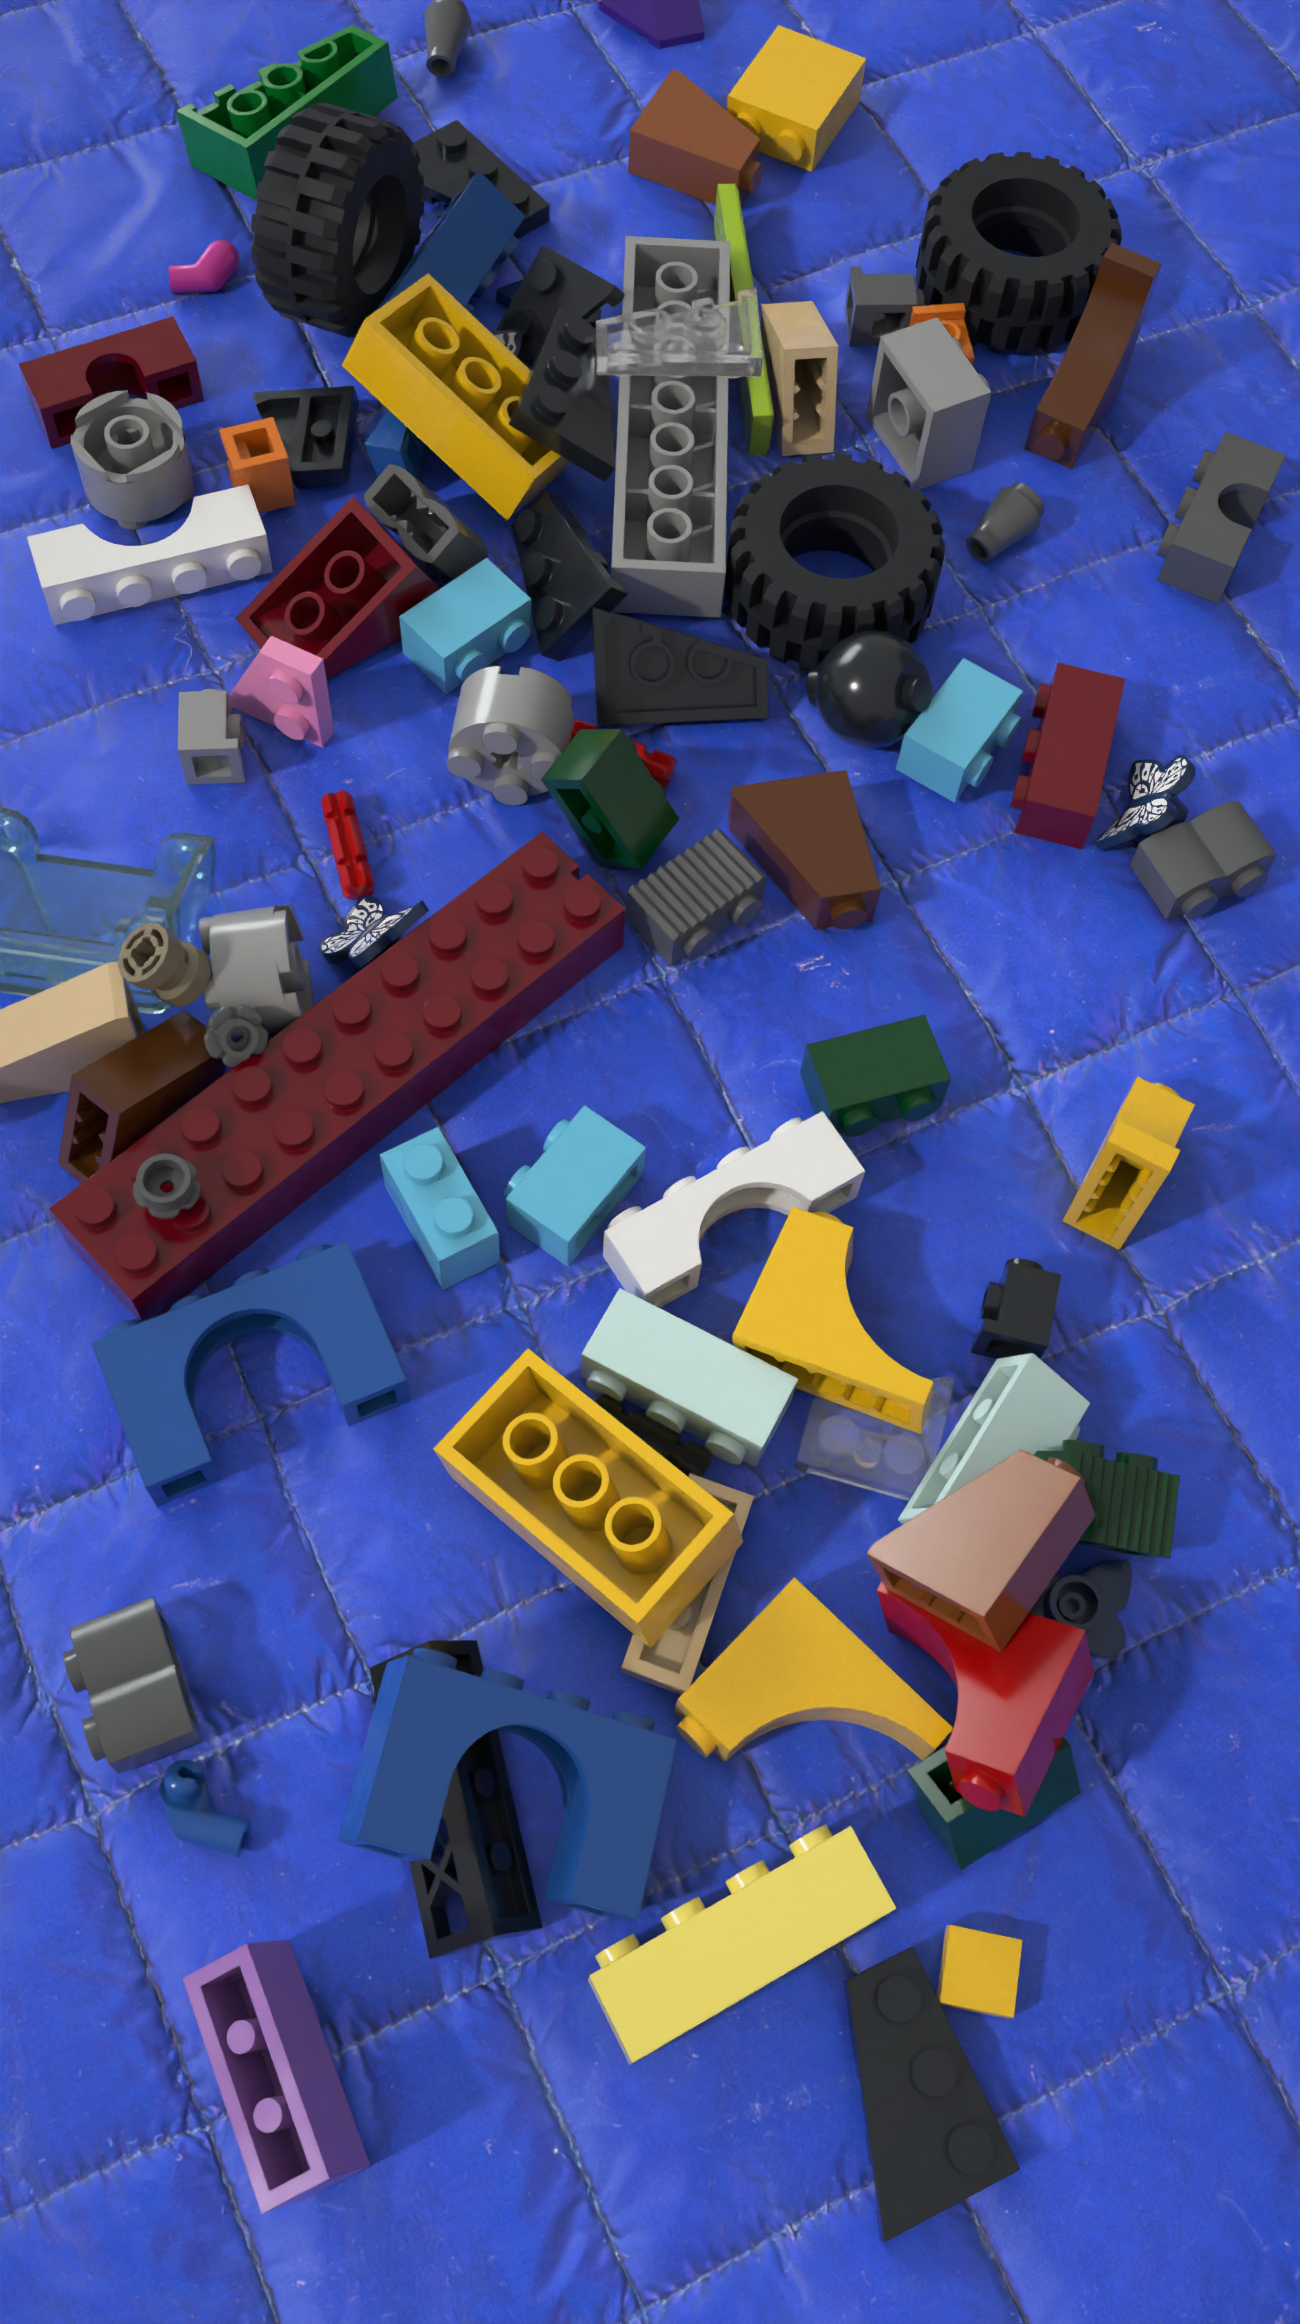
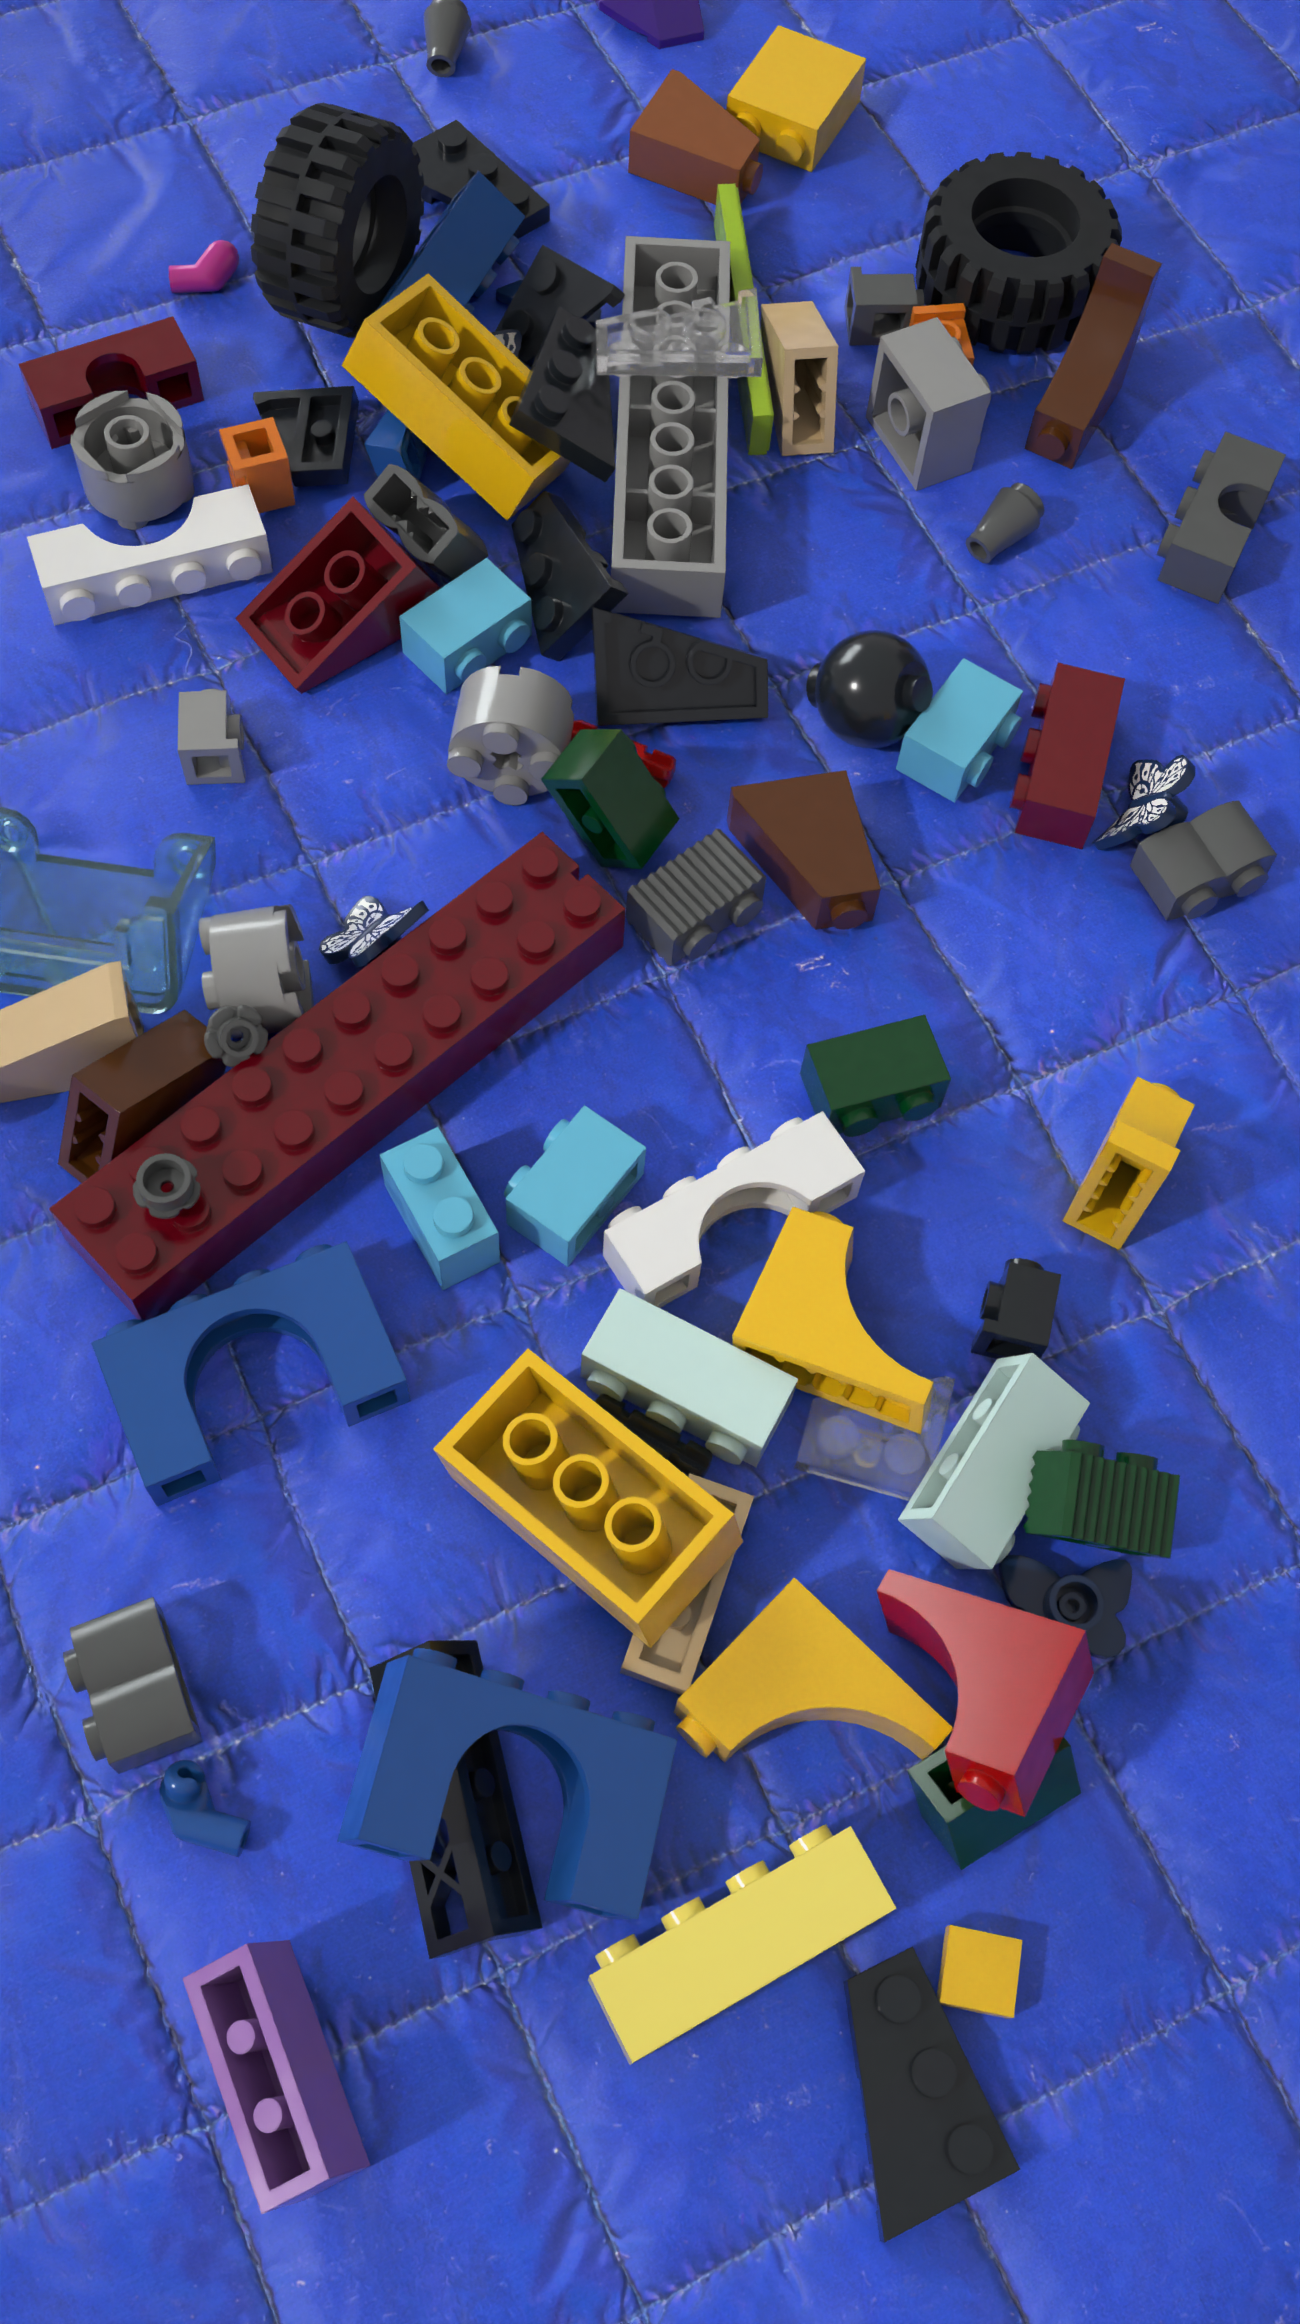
(165, 965): dark tan wheel -> none
(242, 126): green wedge -> none
(287, 691): bright pink wing -> none
(347, 845): red axle -> none
(838, 509): black tyre -> none
(988, 1546): slope -> none

